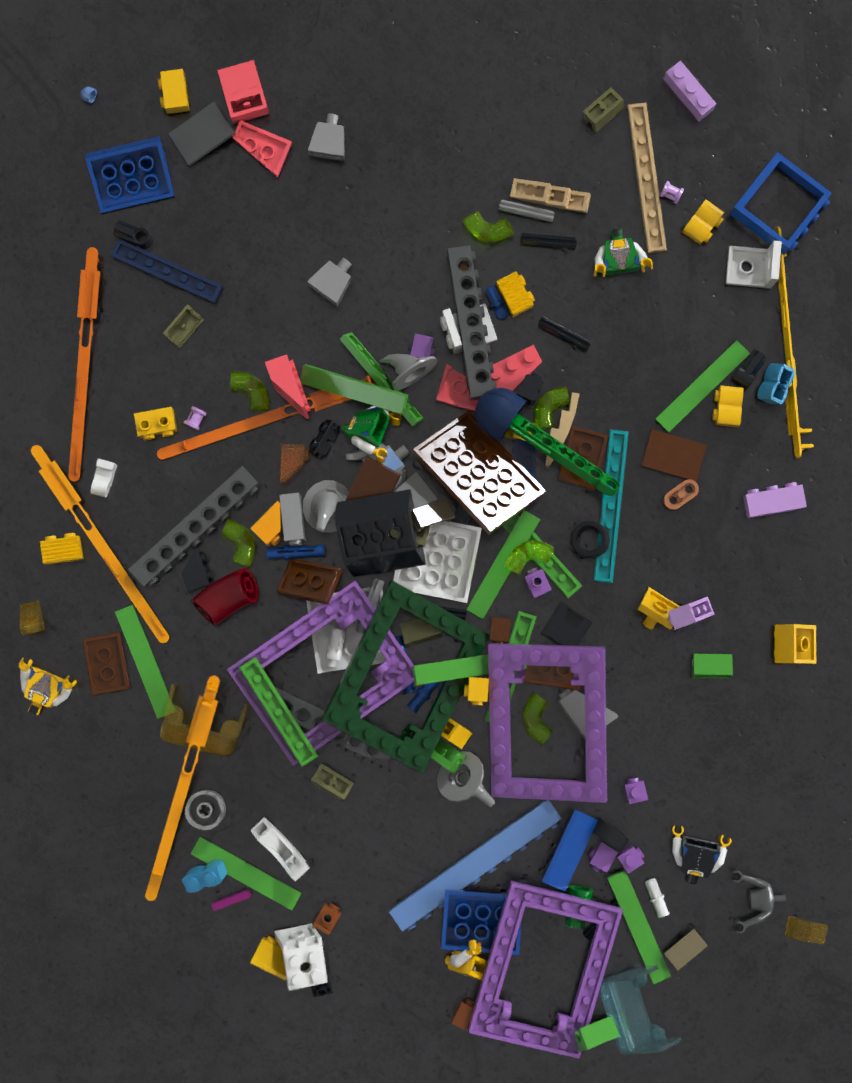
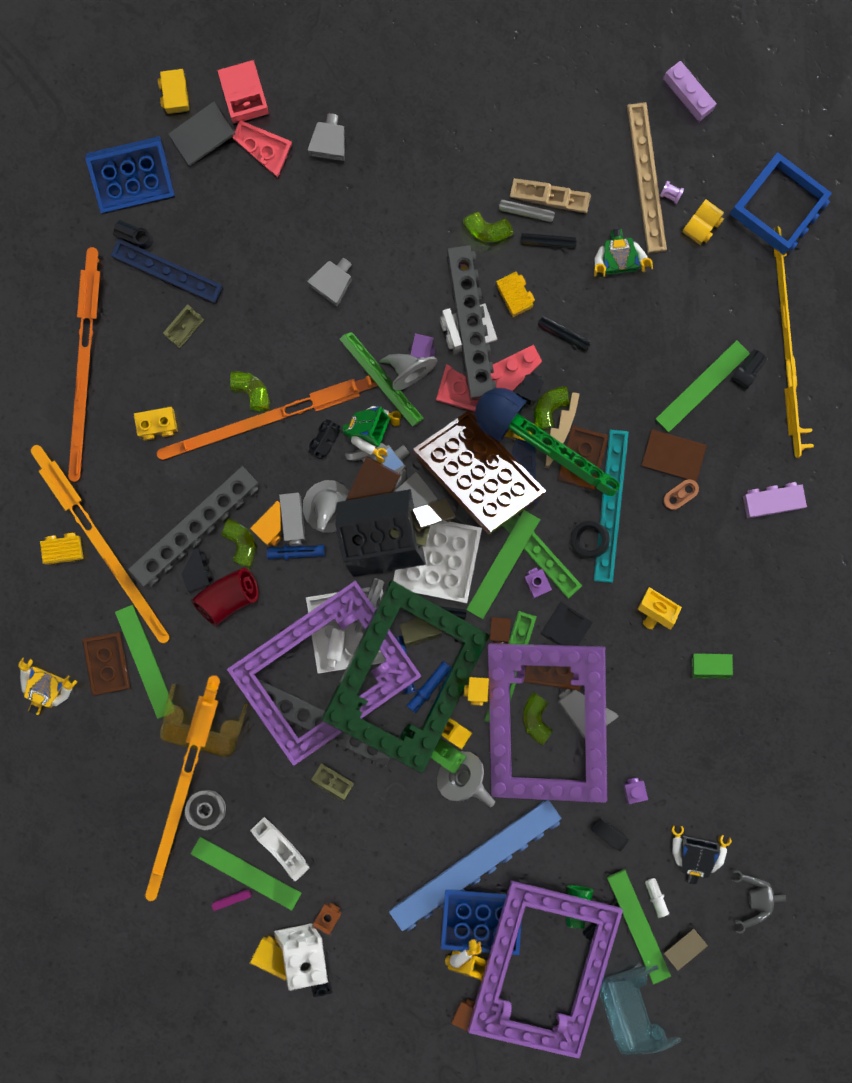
(31, 618): clear yellow slope -> none
(88, 94): medium blue hinge -> none
(103, 478): white leg -> none
(194, 418): lavender bush -> none
(204, 876): dark azure brick -> none
(278, 711): bright green tile -> none
(287, 383): coral slope -> none
(292, 460): clear orange slope -> none
(309, 581): reddish brown tile -> none
(354, 389): bright green tile -> none
(451, 669): bright green tile -> none
(501, 311): blue axle -> none
(528, 551): clear neon green cylinder -> none
(570, 850): blue slope -> none
(596, 1033): bright green hinge -> none
(602, 857): medium lavender brick -> none
(604, 109): olive hinge -> none
(630, 858): medium lavender brick -> none
(690, 613): lavender brick -> none
(729, 406): yellow brick -> none
(763, 262): white bracket -> none
(776, 383): dark azure brick -> none
(795, 644): yellow slope -> none
(806, 930): clear yellow slope -> none

